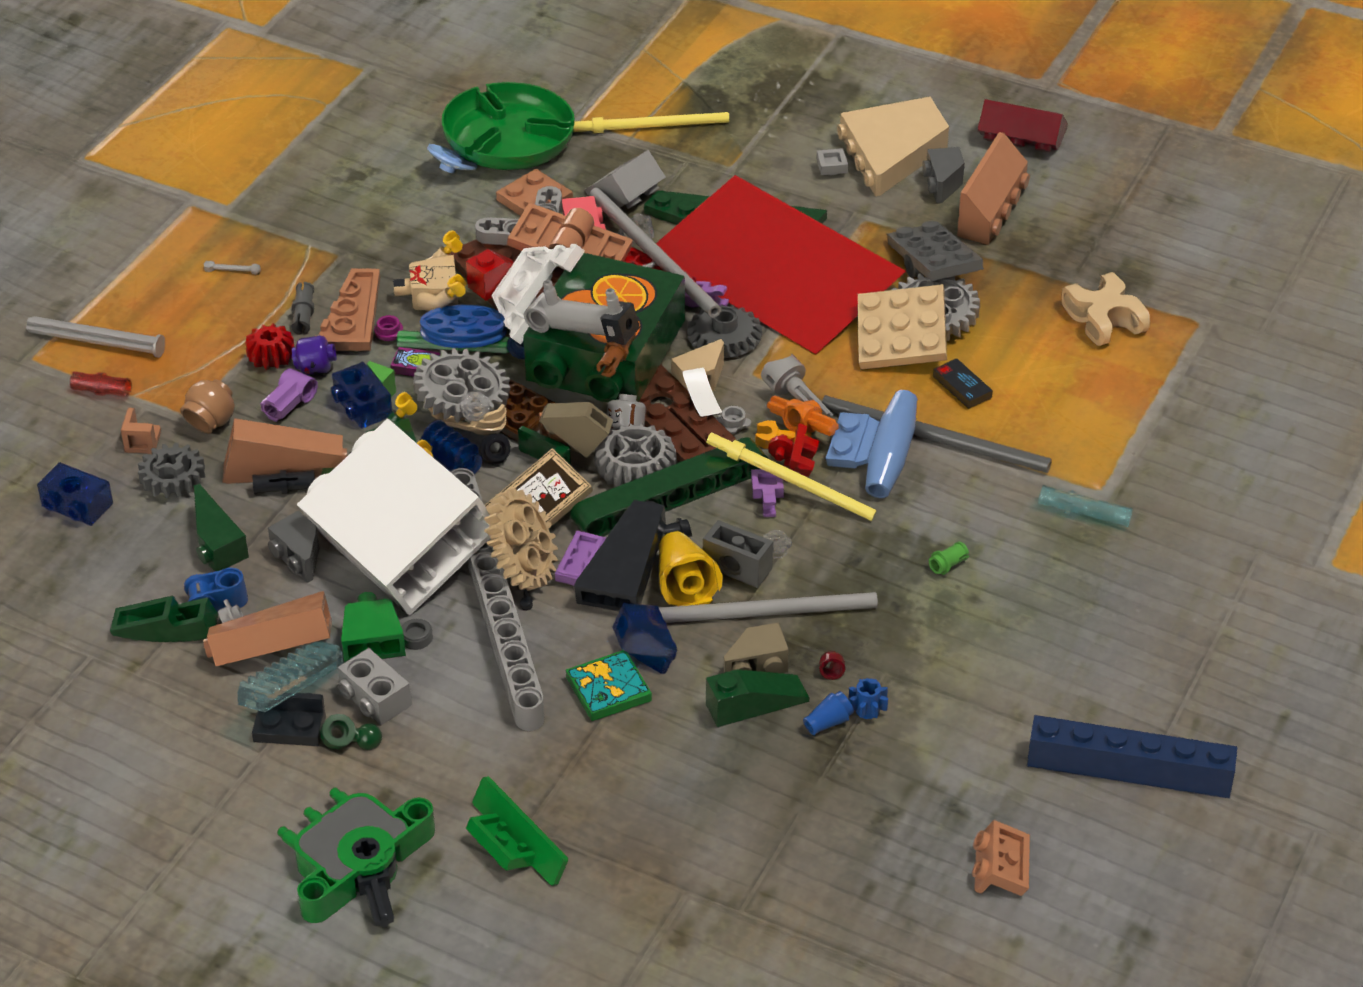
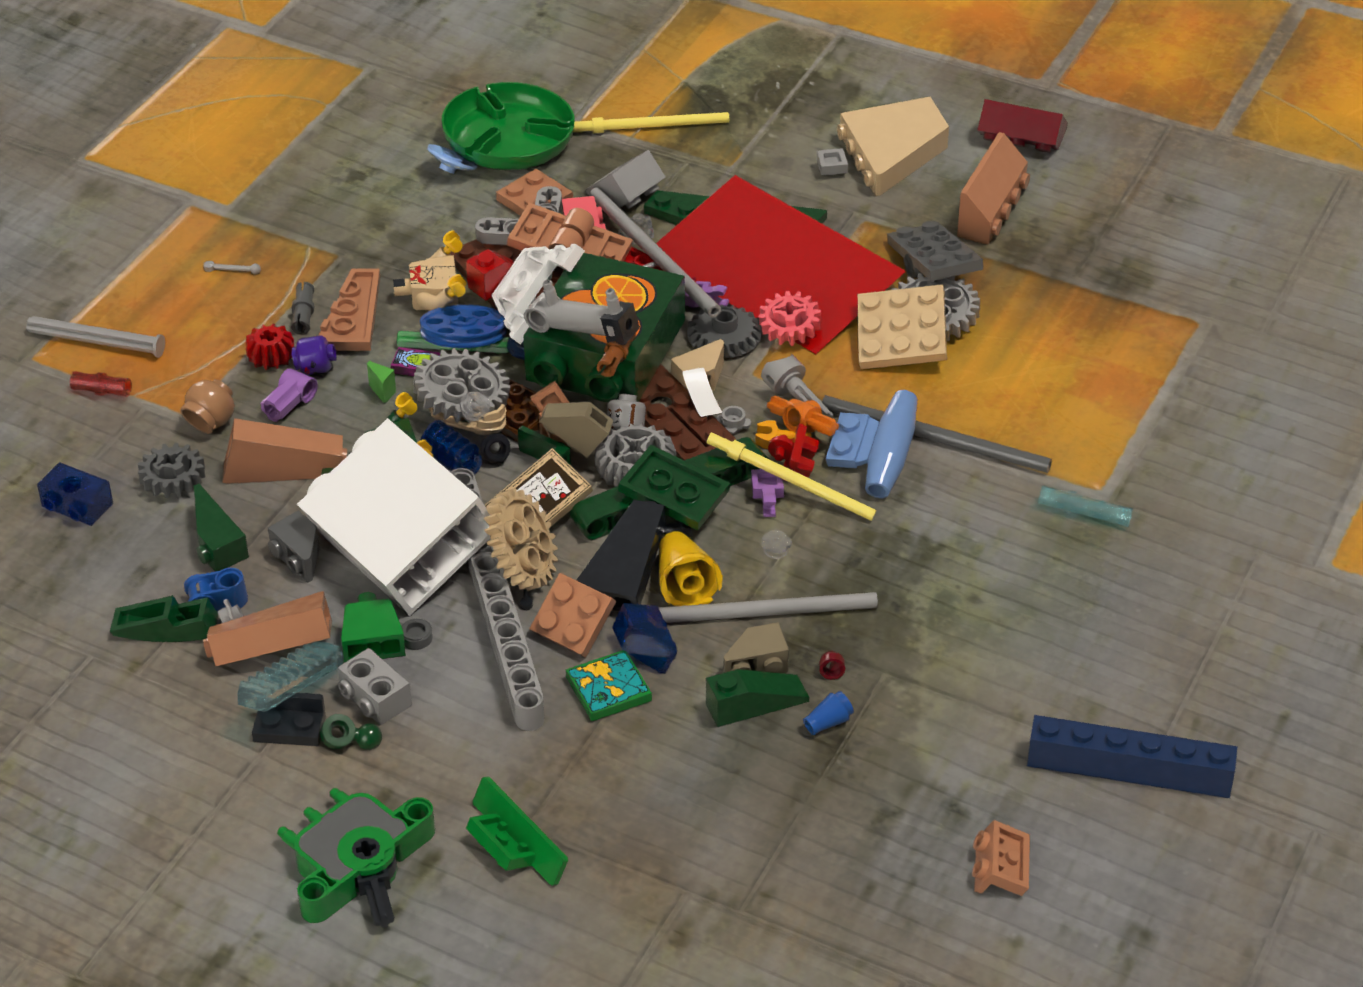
(138, 436): nougat panel -> none
(282, 481): black pin -> none
(361, 395): clear blue brick -> none
(387, 328): magenta plate -> none
(549, 394): none -> nougat tile
(572, 615): none -> nougat plate
(577, 556): medium lavender plate -> none
(682, 488): none -> dark green plate
(739, 553): dark grey brick -> none
(789, 318): none -> coral gear
(868, 698): blue gear -> none
(942, 561): bright green pin -> none
(944, 171): dark grey slope -> none
(962, 383): black tile -> none
(1105, 308): tan piece -> none

